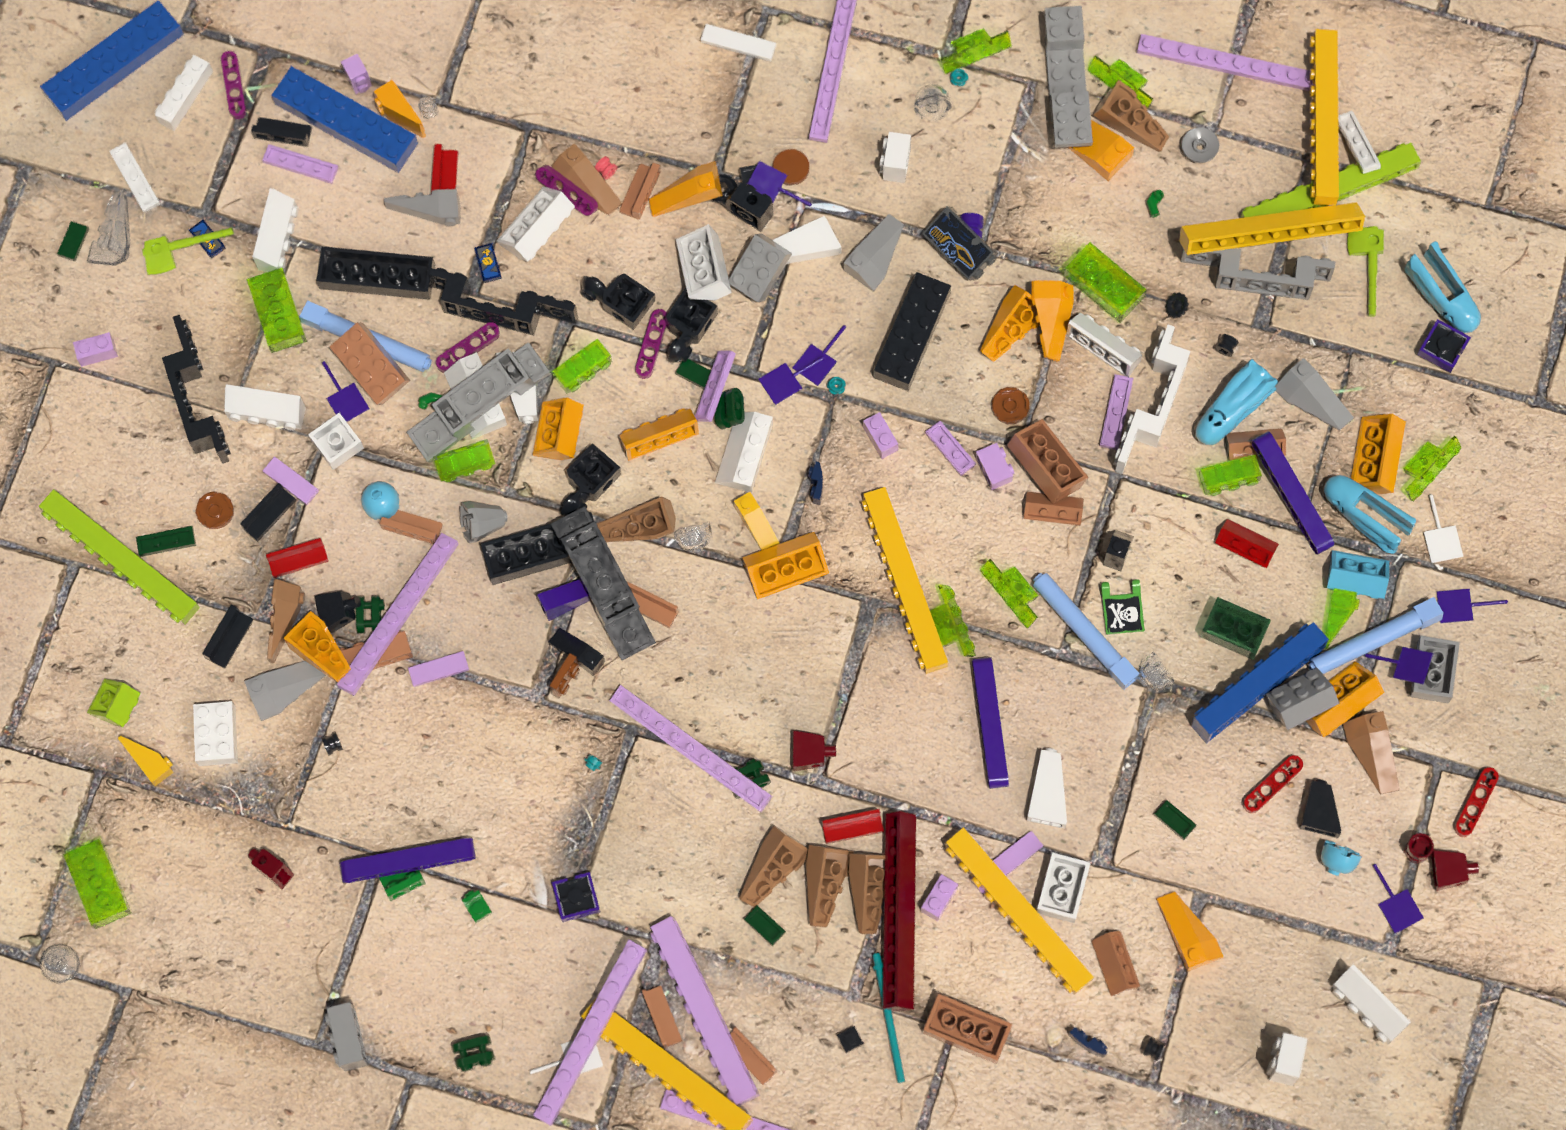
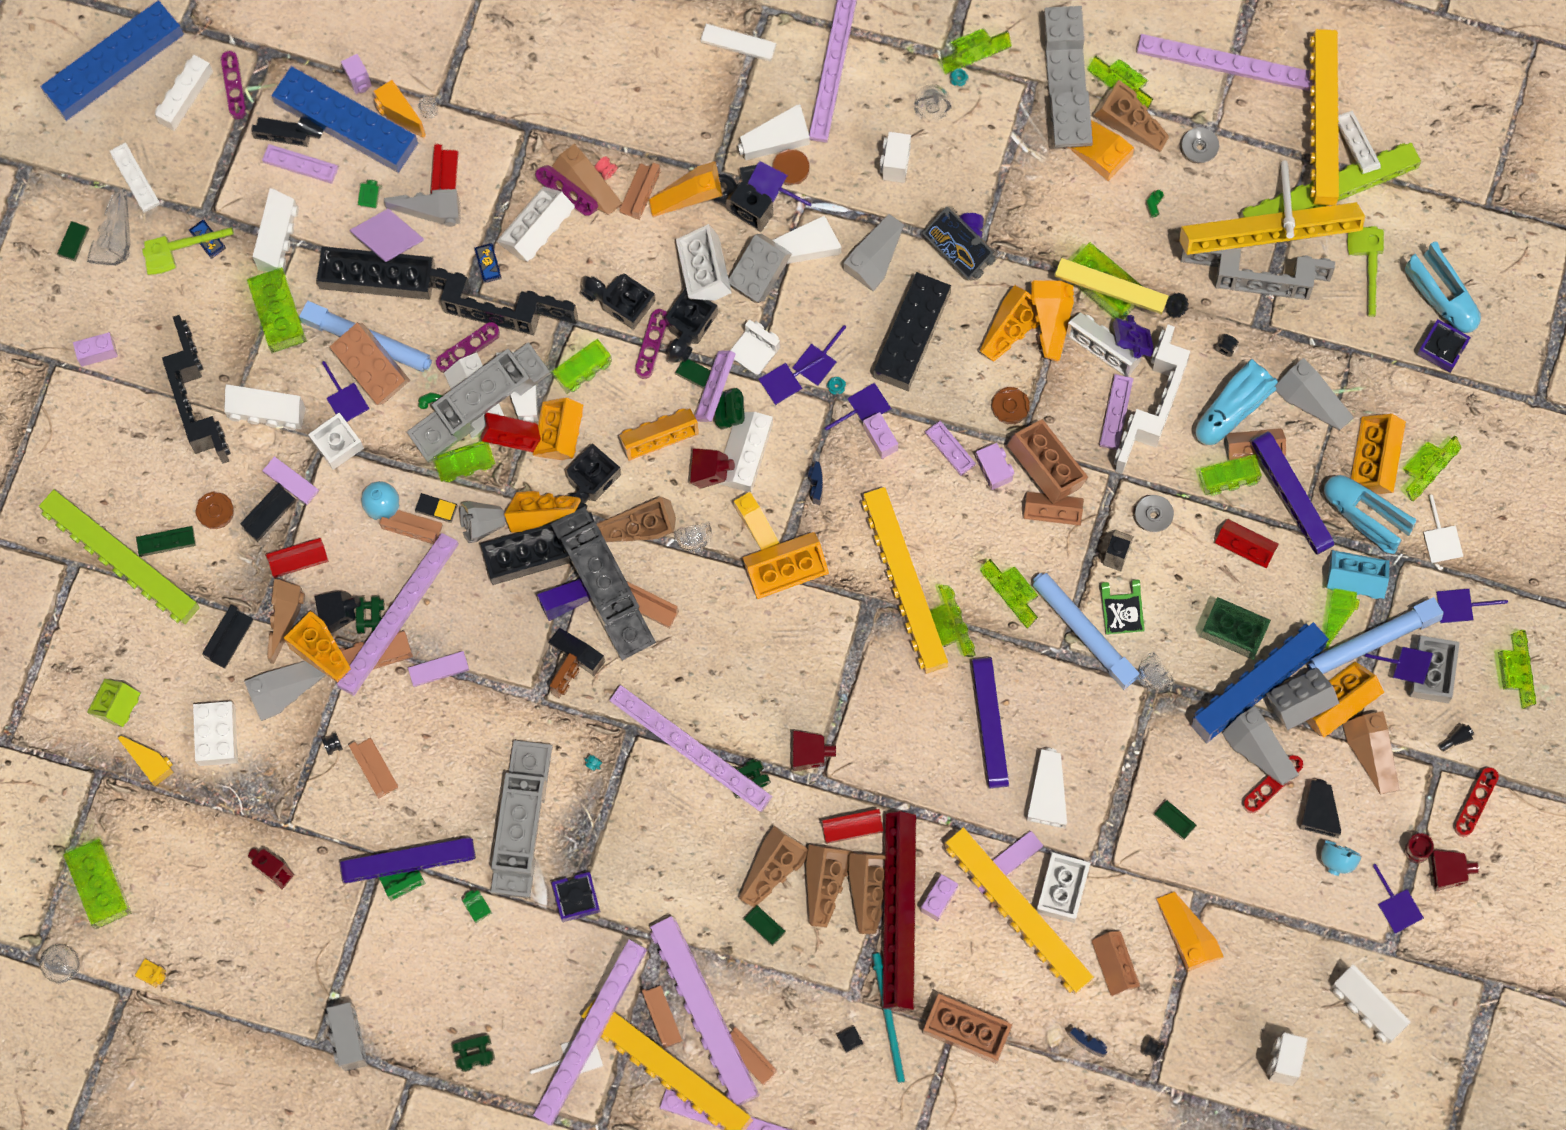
(151, 973): none -> yellow bracket
(307, 126): none -> black cone
(369, 193): none -> green bracket
(374, 767): none -> nougat panel
(386, 235): none -> lavender piece
(436, 508): none -> black tile
(511, 432): none -> red panel
(519, 819): none -> light grey bracket
(534, 510): none -> light orange wedge
(709, 467): none -> dark red torso
(755, 347): none -> white bracket
(776, 135): none -> white slope
(866, 404): none -> dark purple piece
(1111, 286): none -> light yellow tile
(1133, 337): none -> dark purple plate
(1158, 505): none -> light grey dish
(1255, 740): none -> light grey wedge
(1289, 221): none -> white bar
(1461, 735): none -> black cone
(1517, 670): none -> clear neon green bracket

